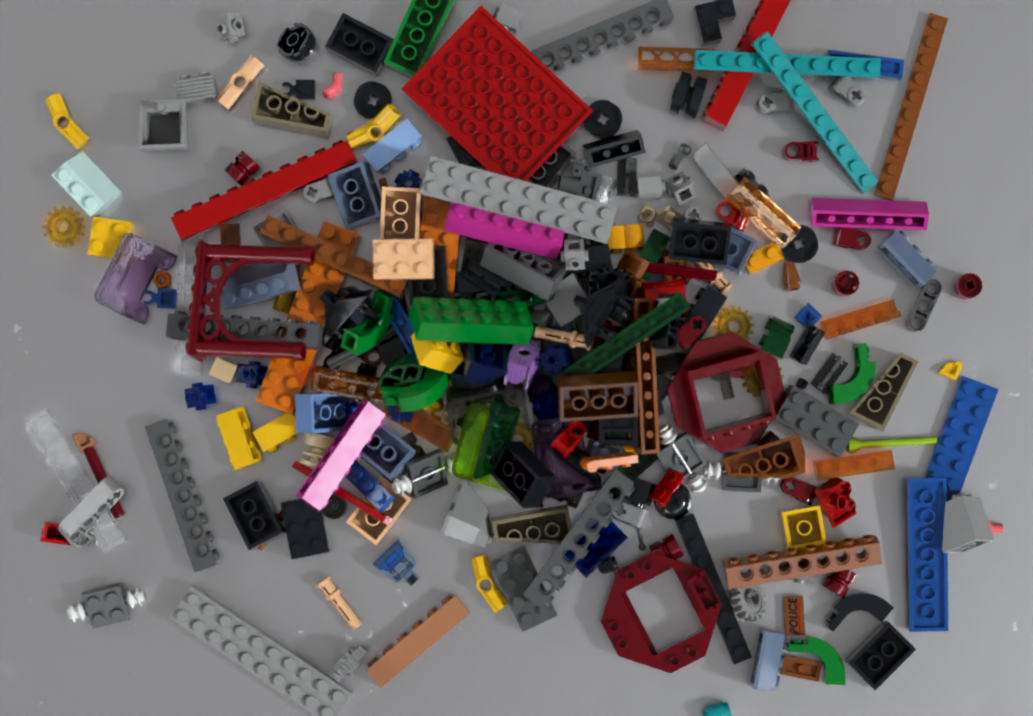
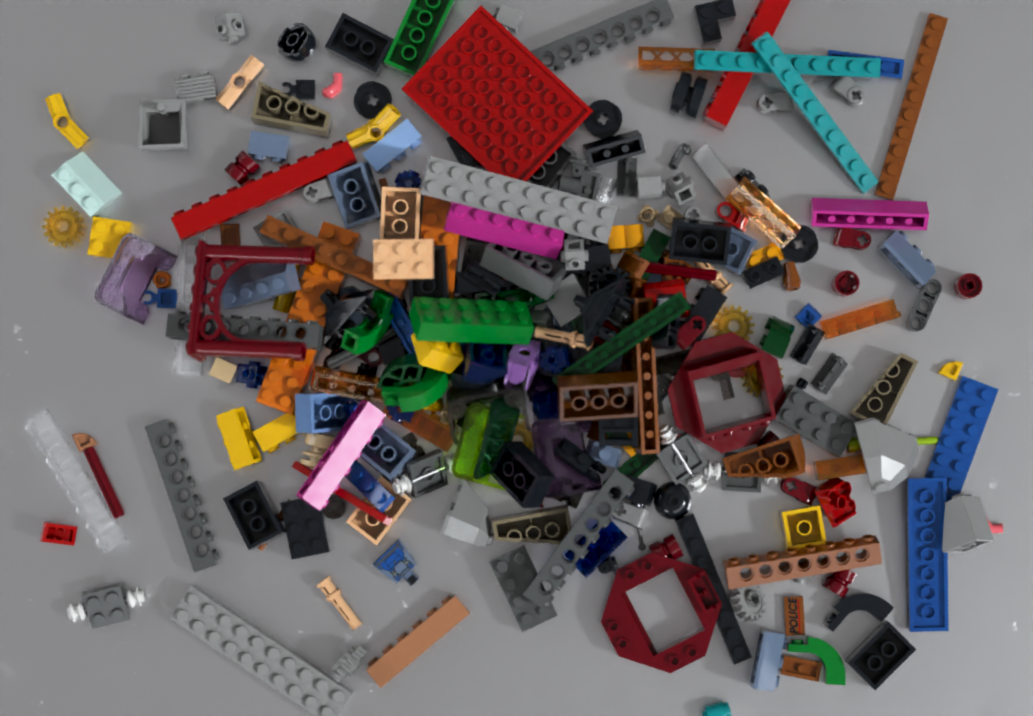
(89, 512): light grey beam -> none
(200, 396): clear blue brick -> none
(268, 146): none -> sand blue brick
(492, 595): yellow piece -> none
(567, 441): red piece -> none
(608, 461): orange plate -> none
(666, 487): red hinge -> none
(763, 272): none -> black hinge
(805, 151): dark red piece -> none
(858, 382): green arch -> none
(886, 453): none -> light grey brick

